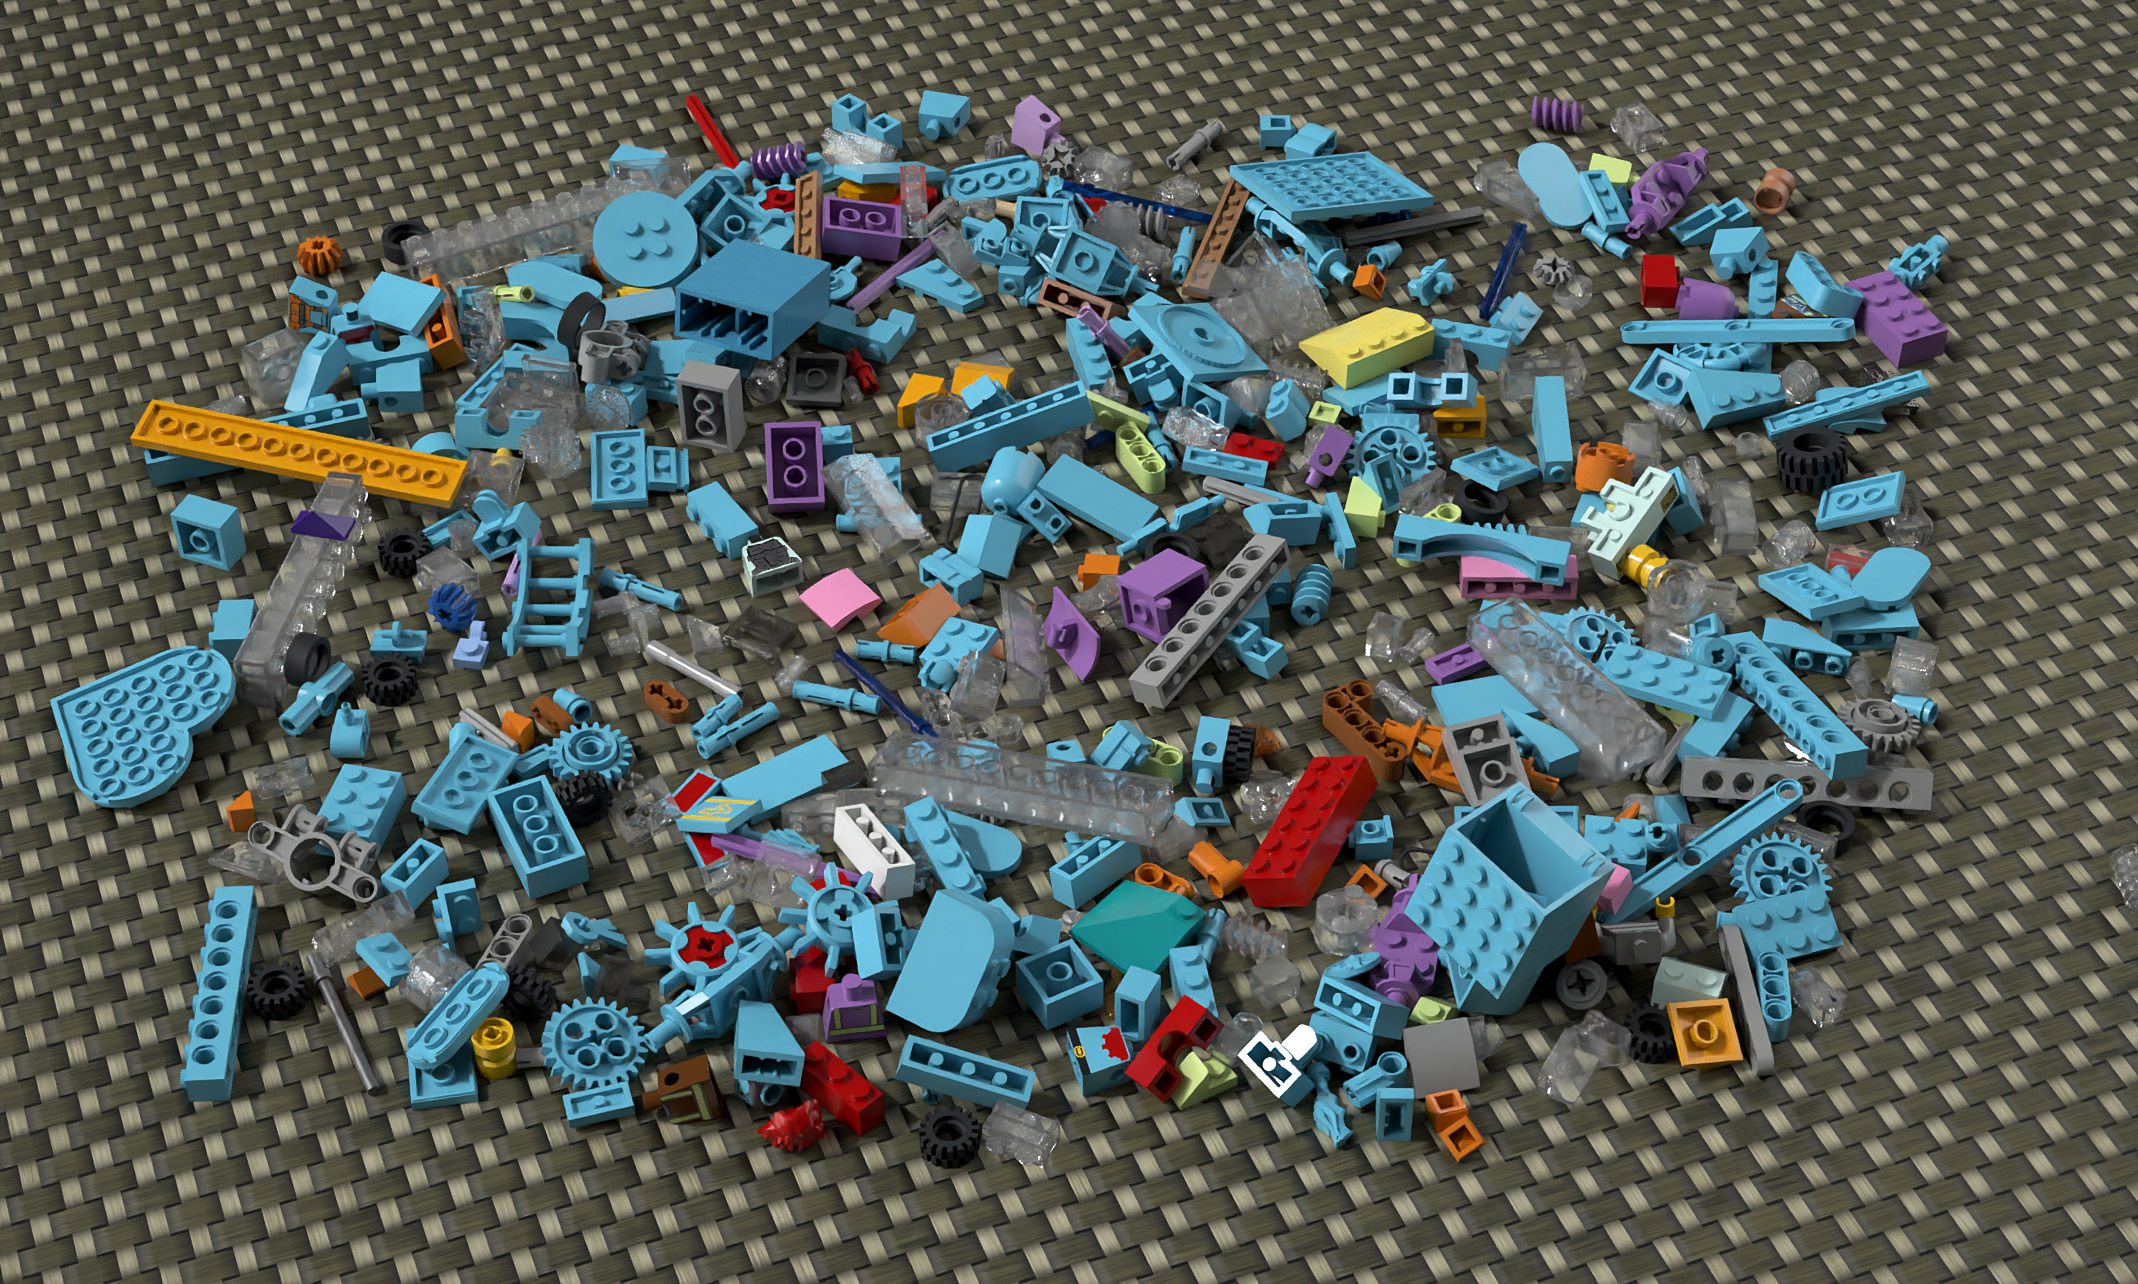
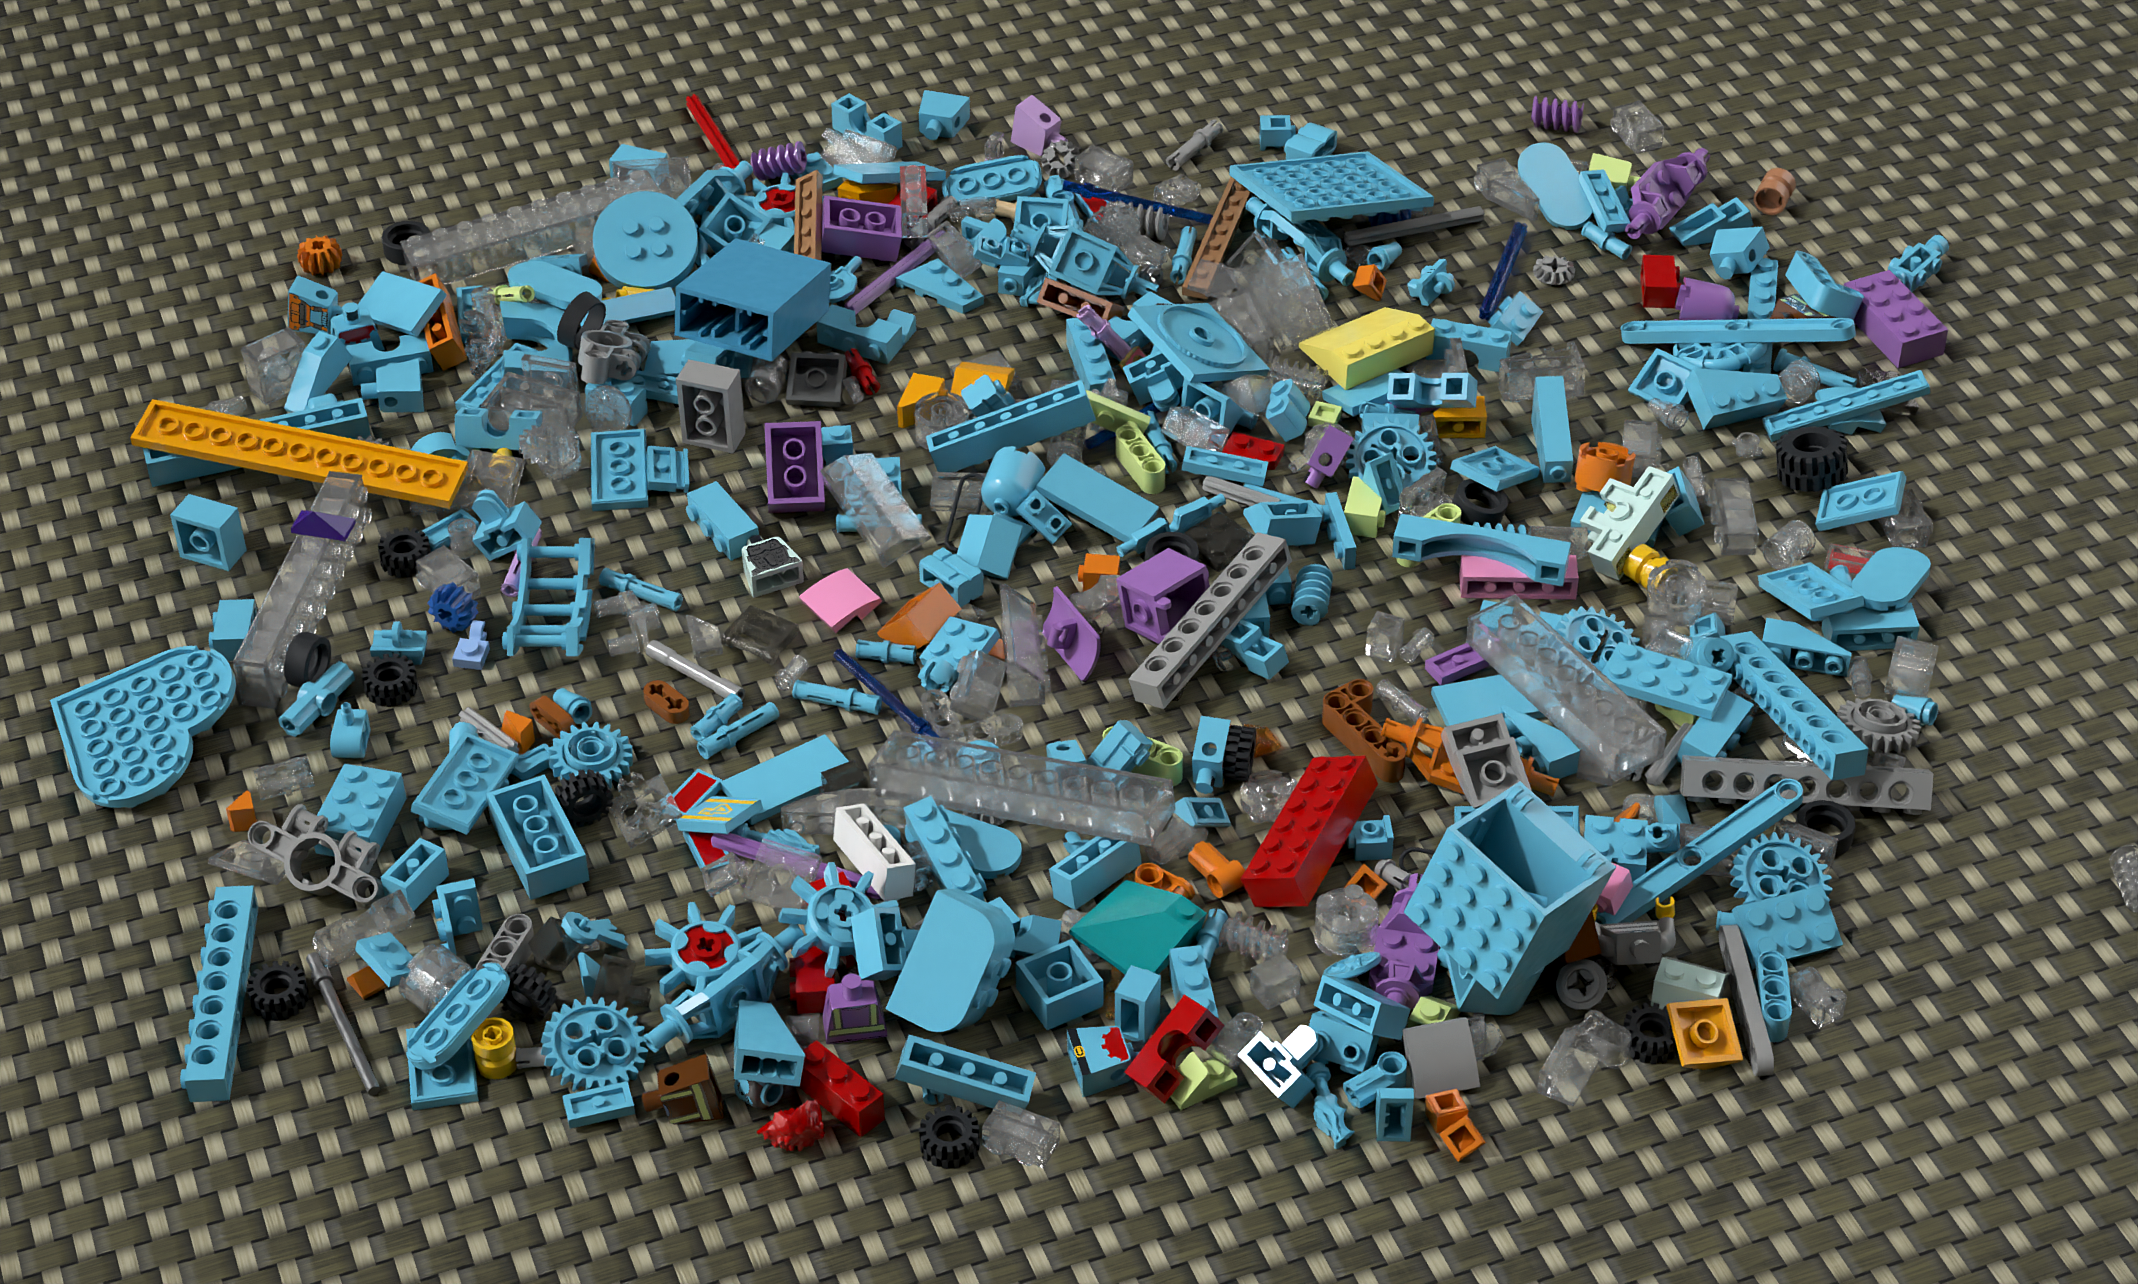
(1574, 294): clear hair -> none
(1827, 376): none -> medium azure pin

